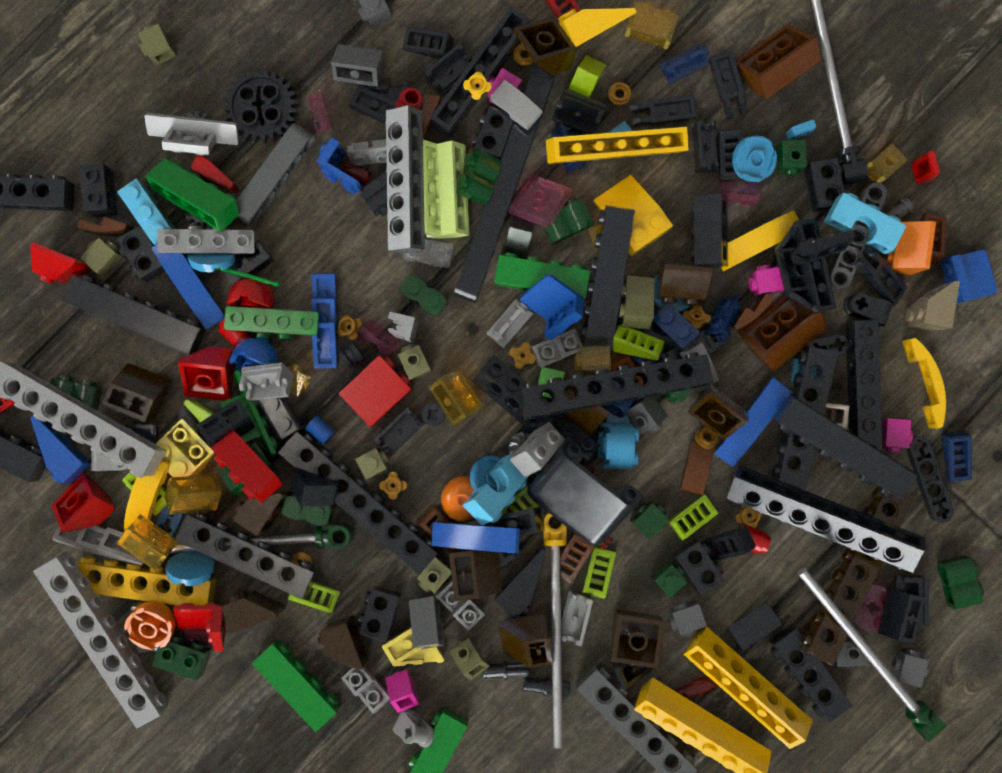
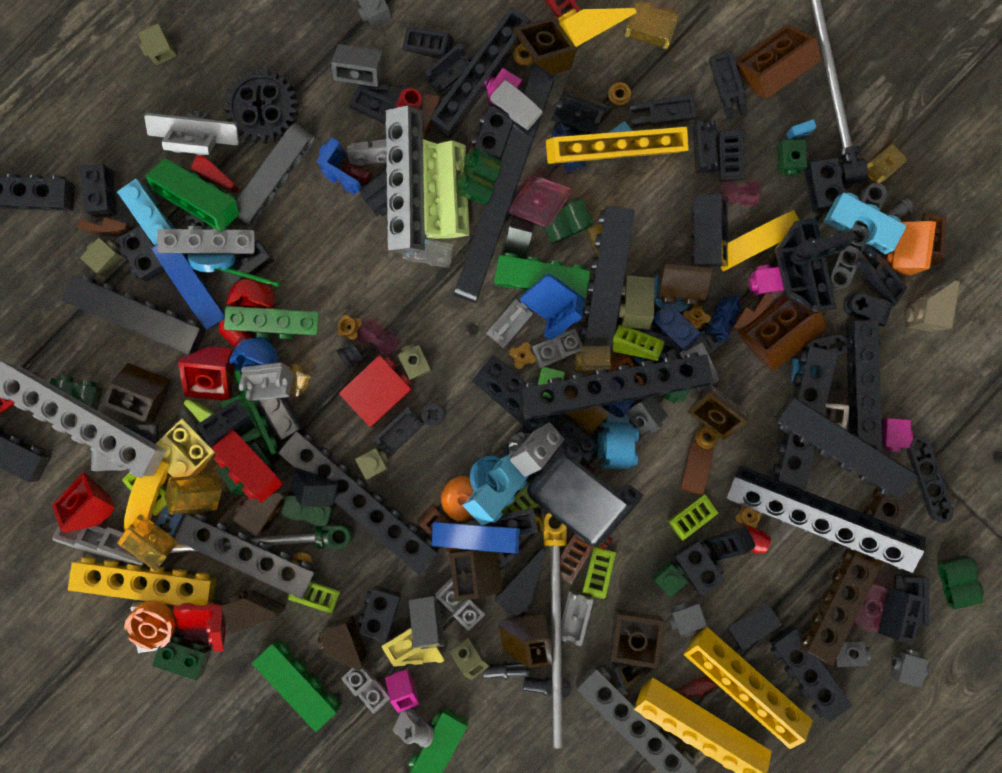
(55, 266): red slope -> none
(59, 453): blue slope -> none
(100, 651): light grey brick -> none
(189, 568): dark azure tile -> none
(319, 109): clear pink piece -> none
(320, 430): blue piece -> none
(325, 303): blue slope -> none
(386, 485): pearl gold plate -> none
(405, 327): light grey hinge -> none
(417, 292): dark green brick -> none
(434, 575): olive brick -> none
(456, 396): clear yellow brick -> none
(477, 78): yellow plate -> none
(587, 76): lime slope -> none
(649, 218): yellow slope -> none
(649, 519): dark green brick -> none
(685, 63): dark blue hinge -> none
(754, 158): dark azure tile -> none
(760, 413): blue slope -> none
(918, 712): flat silver piece -> none
(925, 168): red slope -> none
(933, 382): yellow slope -> none
(949, 456): dark blue slope -> none
(973, 272): blue bracket -> none

